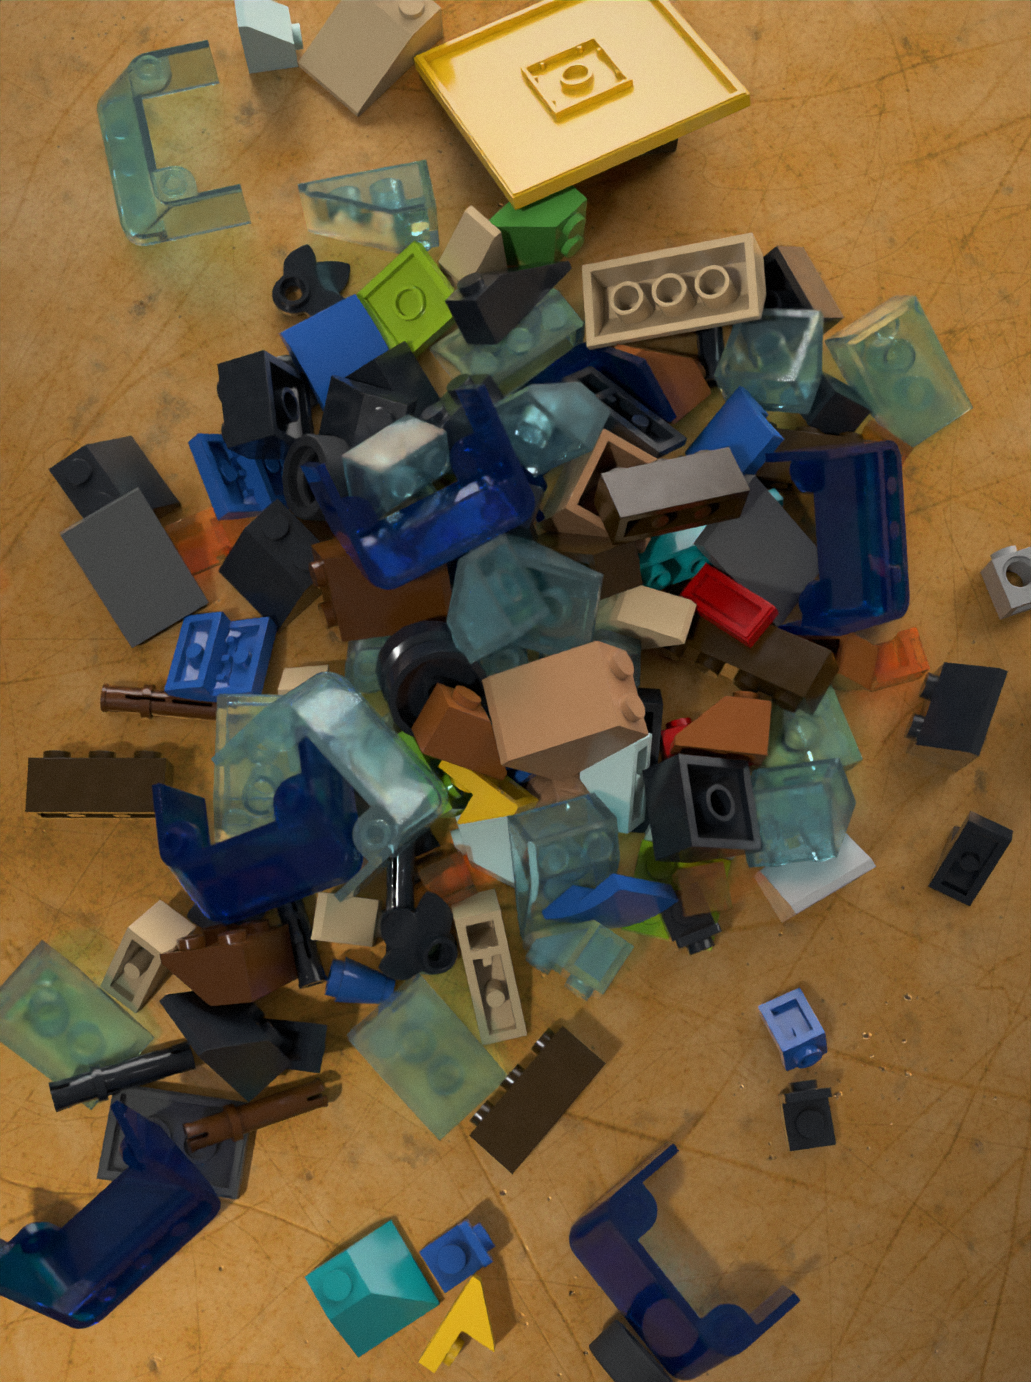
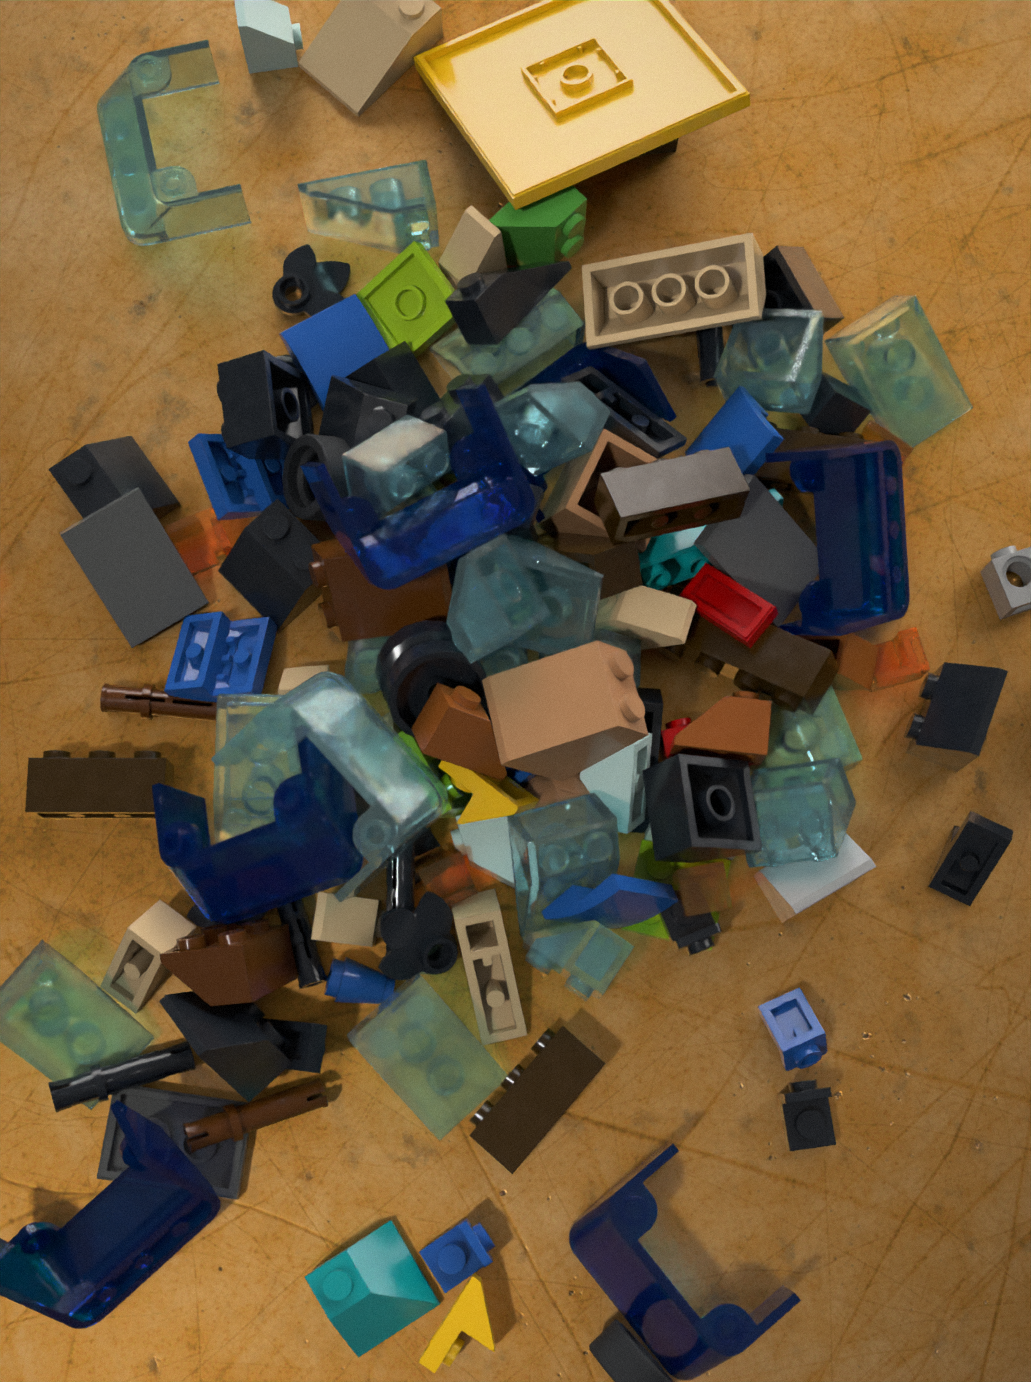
(677, 375): dark orange slope -> none

